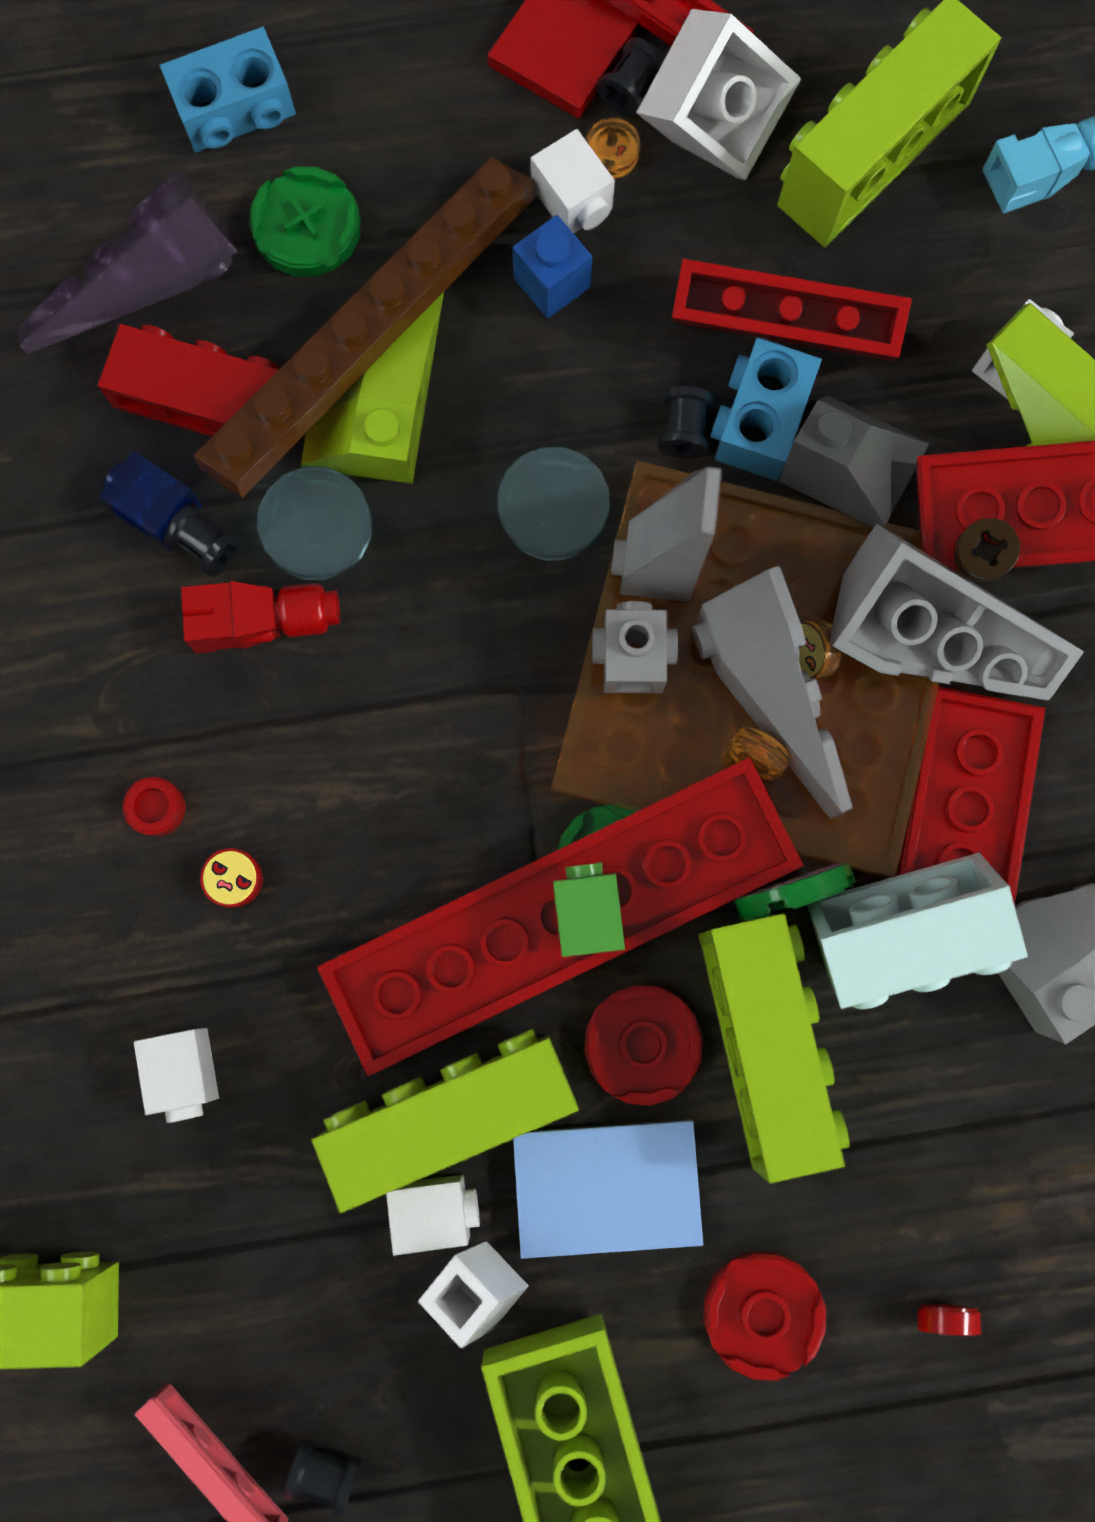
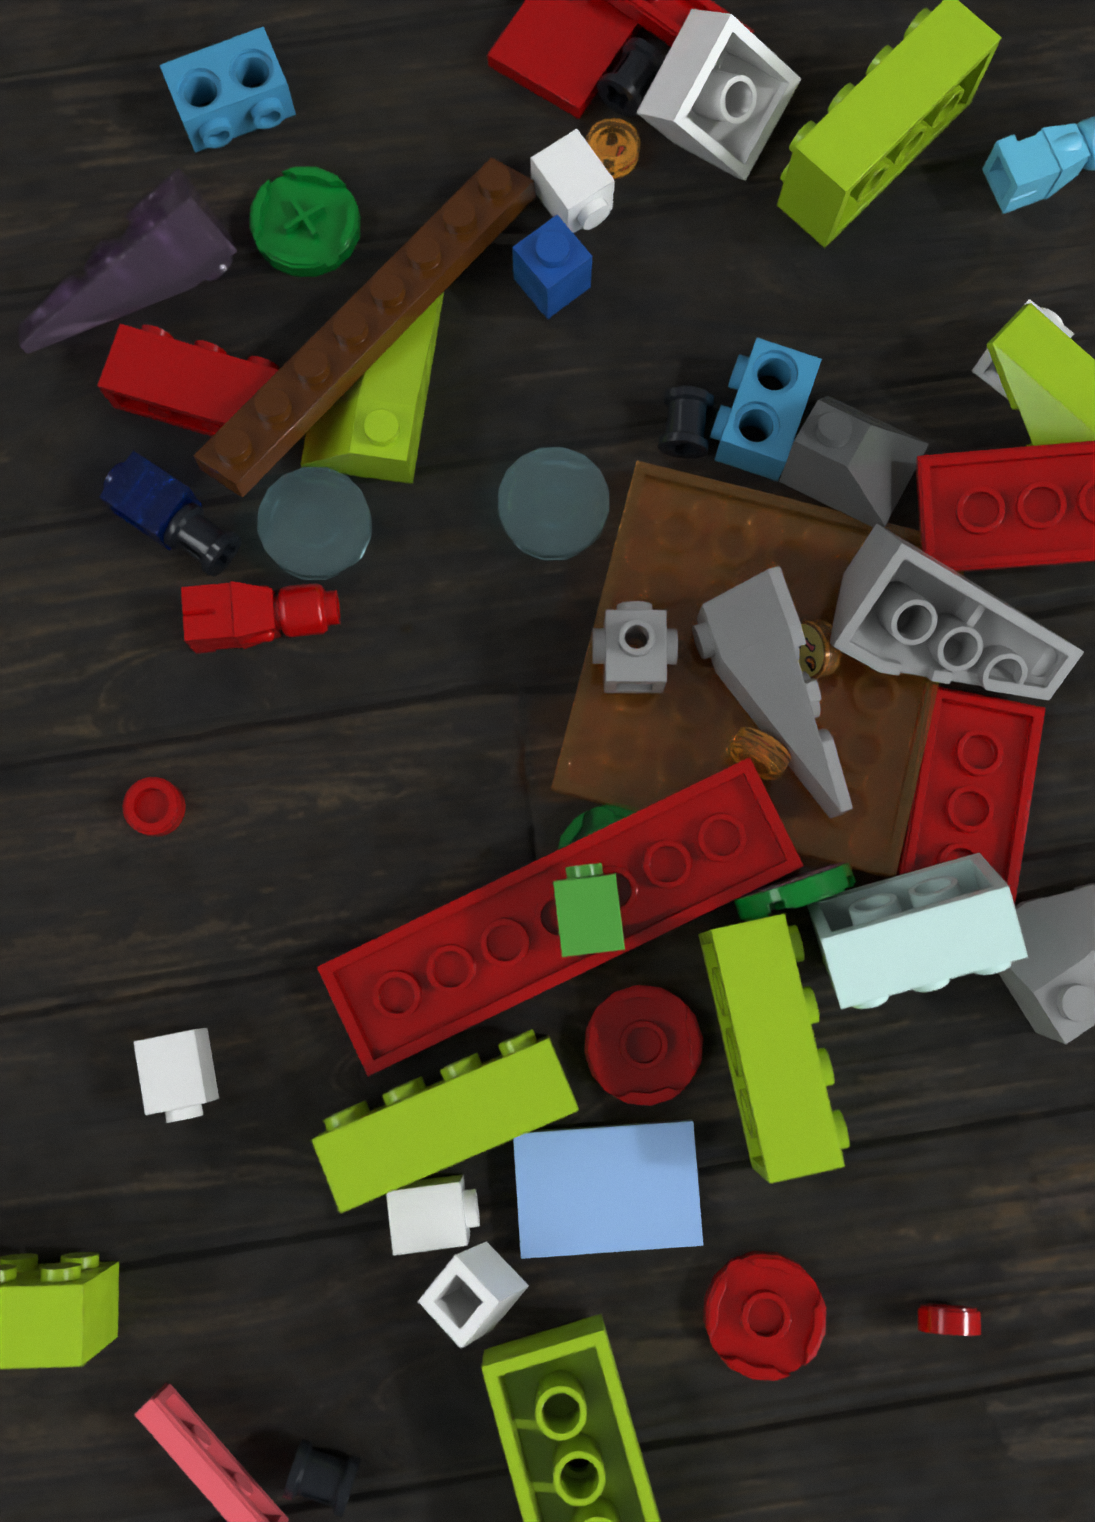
(231, 878): tile -> none
(669, 540): light grey wedge -> none
(791, 310): red brick -> none
(975, 555): dark brown wheel -> none

